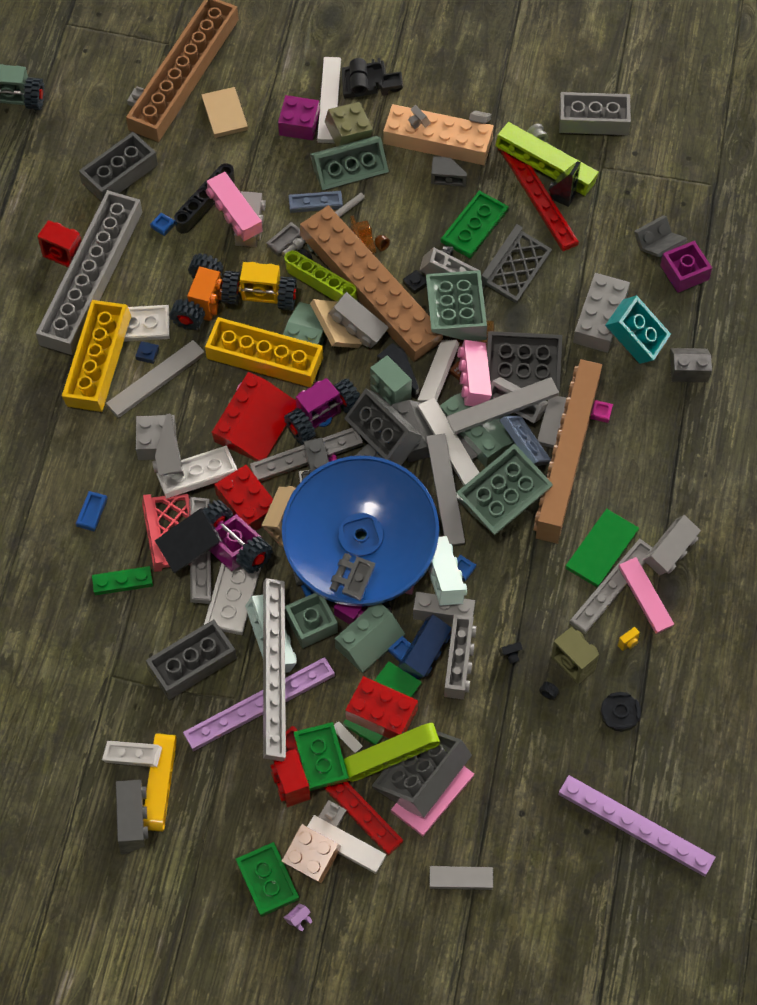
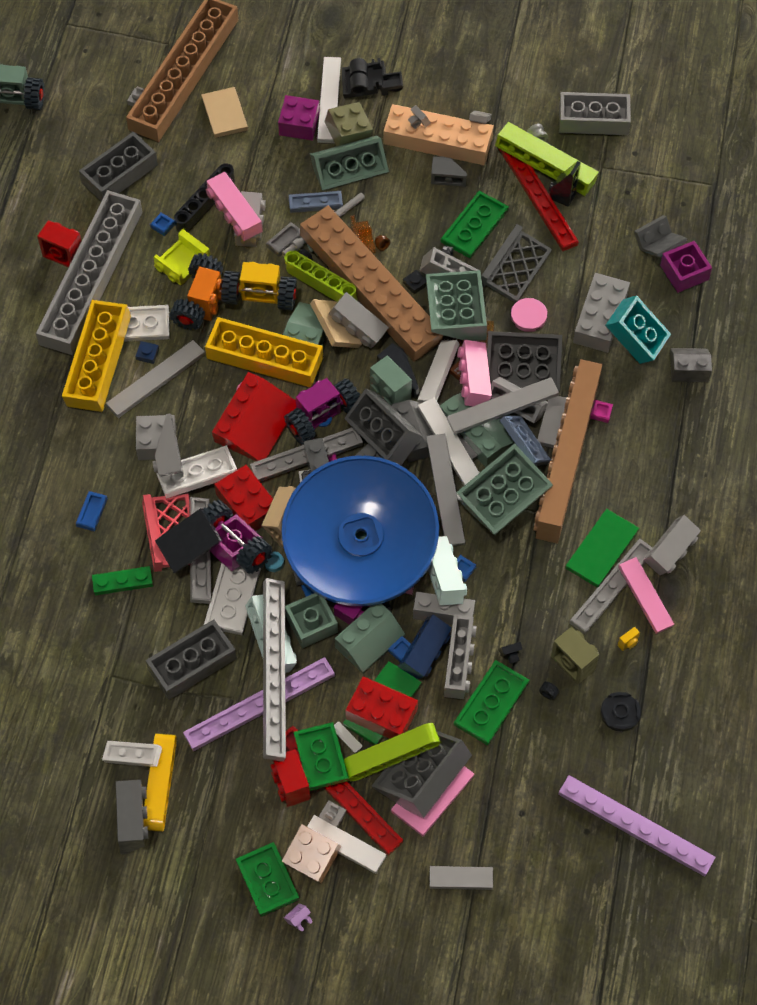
(179, 256): none -> neon yellow panel
(275, 563): none -> medium azure tile
(358, 578): dark grey plate -> none
(491, 702): none -> green tile
(529, 314): none -> bright pink tile

